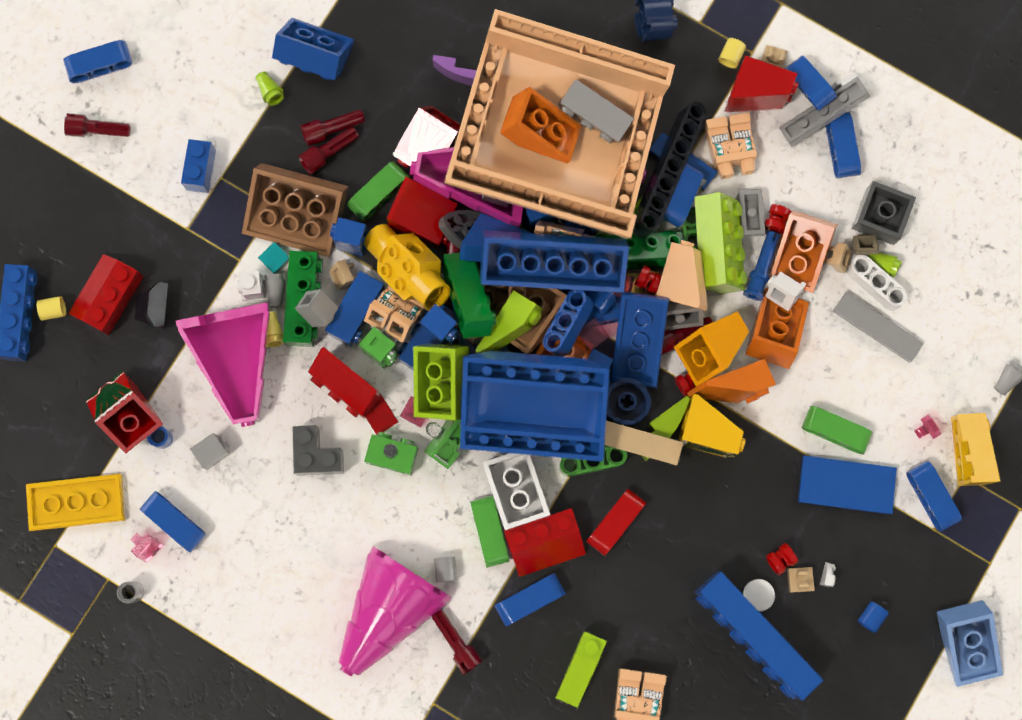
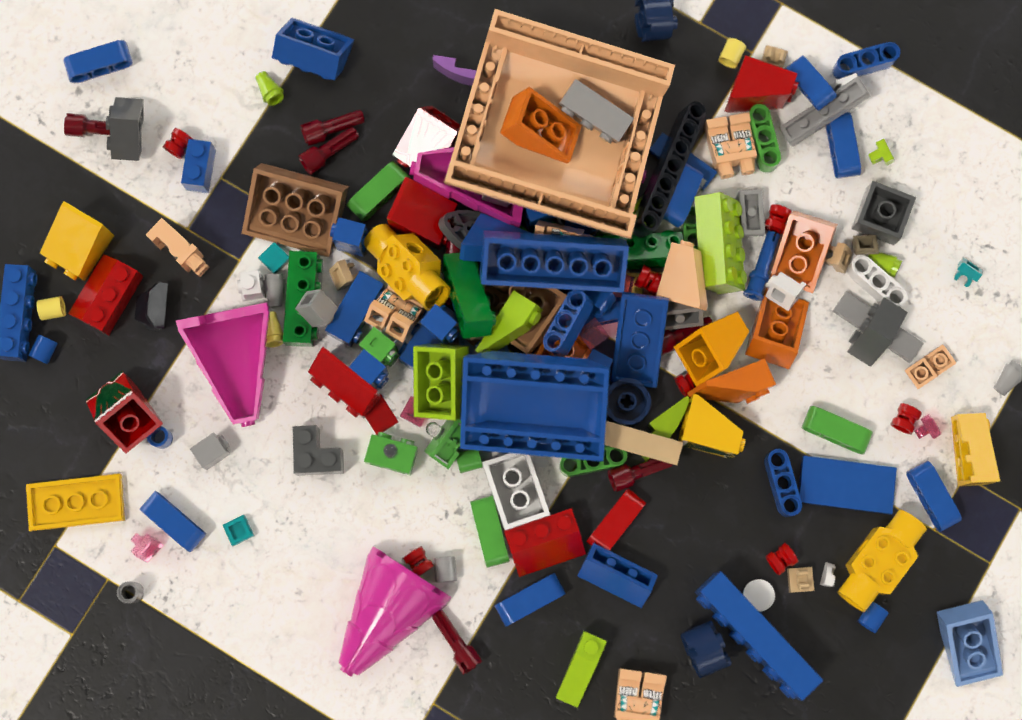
(43, 349): none -> blue beam
(75, 242): none -> yellow slope
(125, 128): none -> dark grey brick
(177, 143): none -> red wheel
(185, 254): none -> light nougat hips
(238, 530): none -> teal tile
(370, 369): none -> blue brick
(414, 558): none -> red wheel
(469, 460): none -> bright green beam
(617, 575): none -> blue brick
(625, 476): none -> dark red piece
(705, 649): none -> dark blue brick
(765, 128): none -> bright green beam
(781, 495): none -> blue beam
(873, 54): none -> blue beam
(876, 331): none -> dark grey brick
(881, 154): none -> lime tile
(882, 560): none -> yellow brick
(906, 418): none -> red wheel
(930, 366): none -> light nougat slope
(968, 269): none -> teal tile

